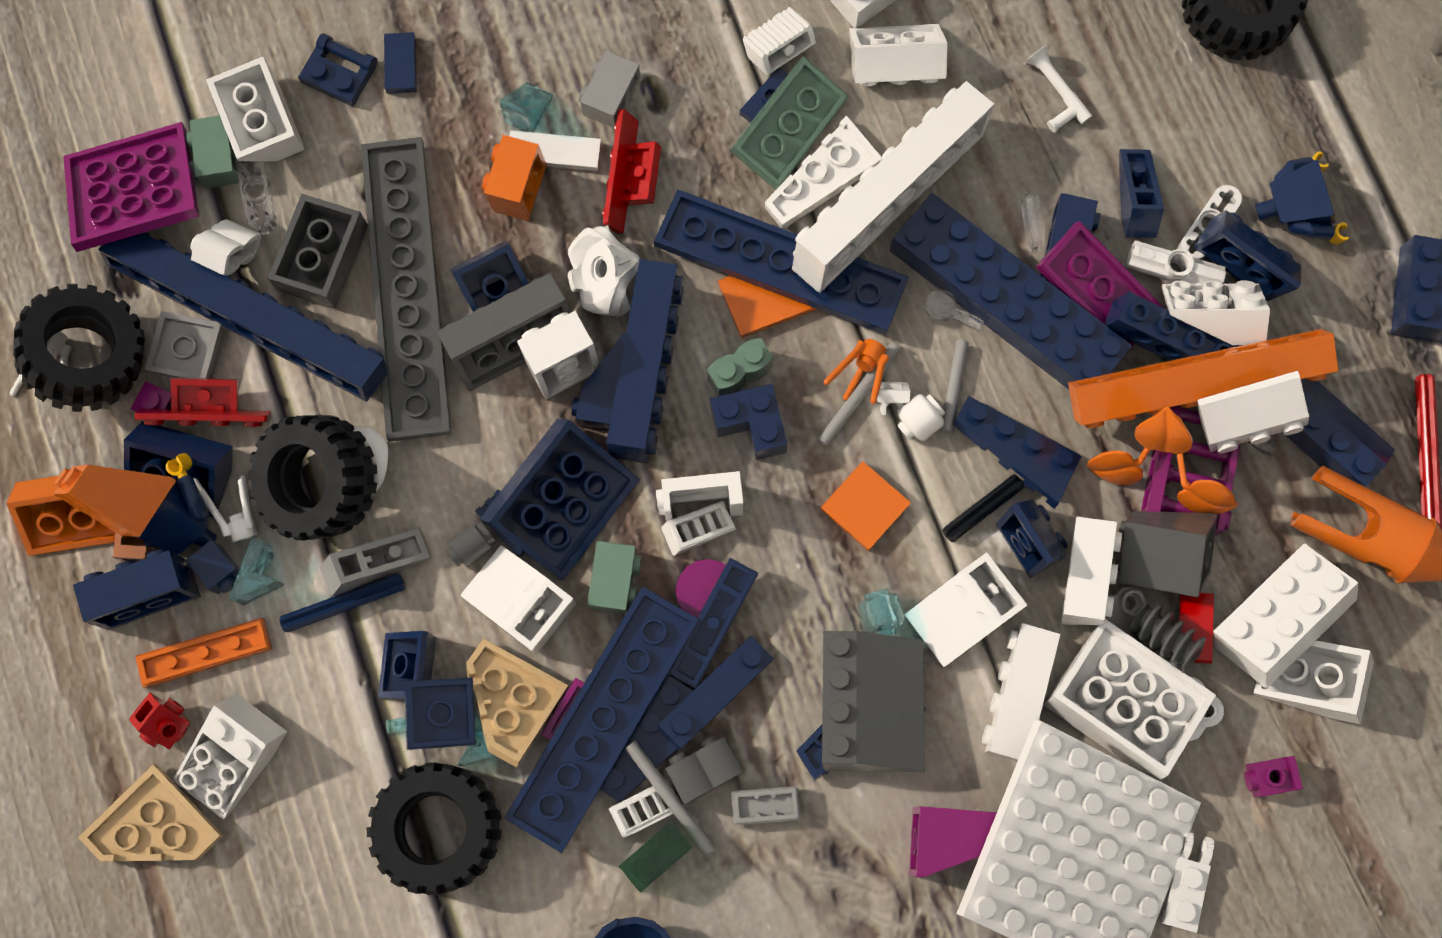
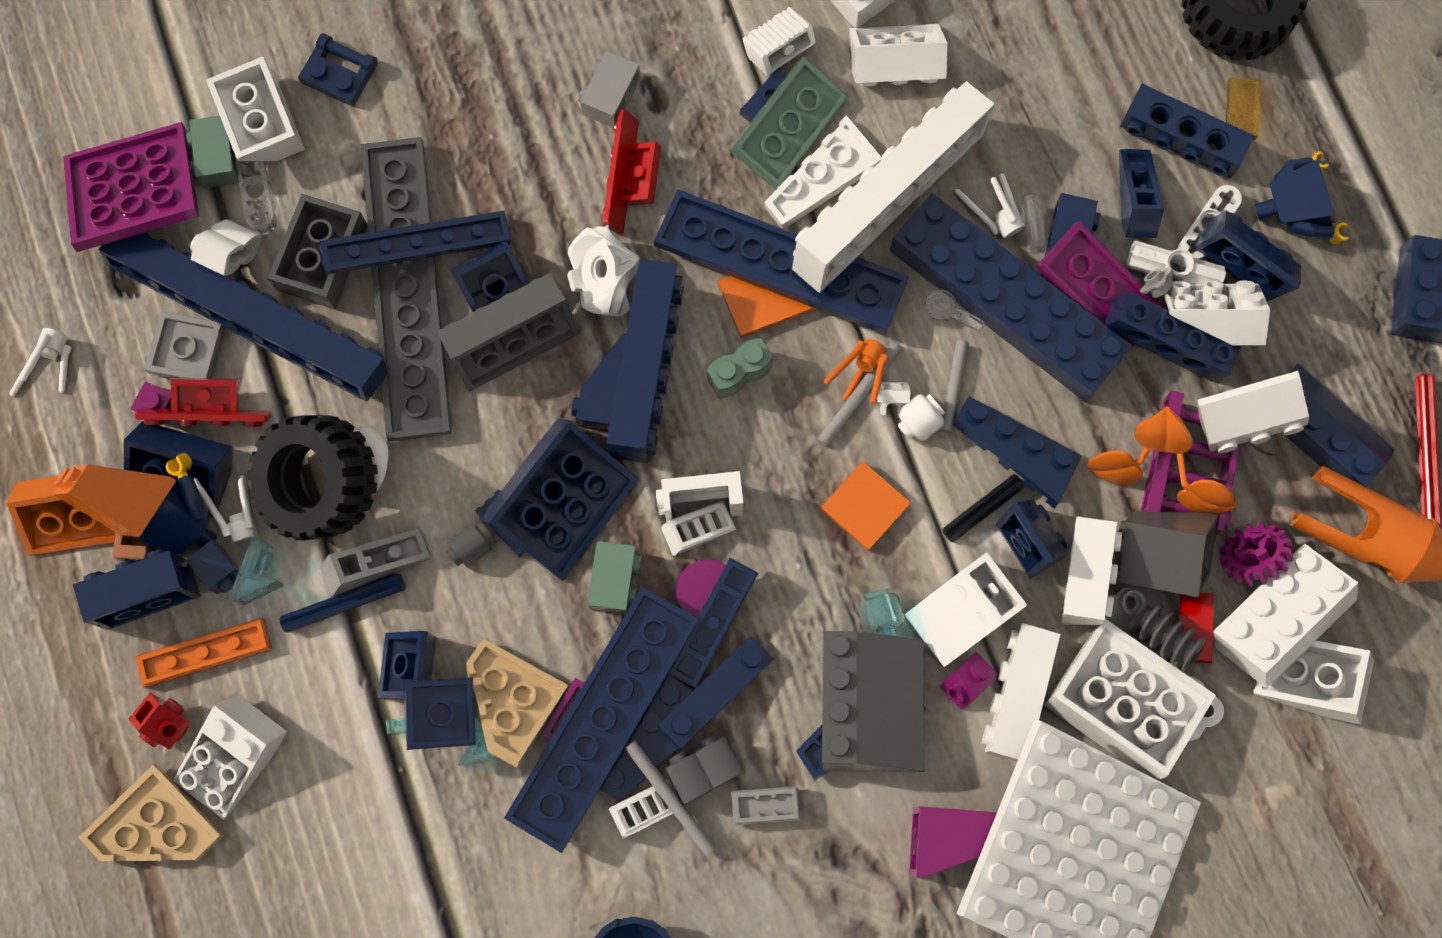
(78, 309): black tyre -> none
(389, 824): black tyre -> none
(400, 62): dark blue tile -> none
(413, 242): none -> dark blue plate
(514, 177): orange brick -> none
(519, 599): white slope -> none
(525, 107): clear light blue slope -> none
(559, 354): white brick -> none
(565, 151): white tile -> none
(655, 856): clear green brick -> none
(754, 412): dark blue brick -> none
(969, 680): none -> magenta bracket
(1008, 220): none -> white plant
(1075, 106): white piece -> none
(1157, 282): none -> light grey plate
(1188, 886): white hinge -> none
(1200, 376): orange brick -> none
(1202, 127): none -> dark blue brick
(1244, 104): none -> clear yellow tile
(1256, 554): none -> magenta gear
(1285, 772): magenta brick -> none

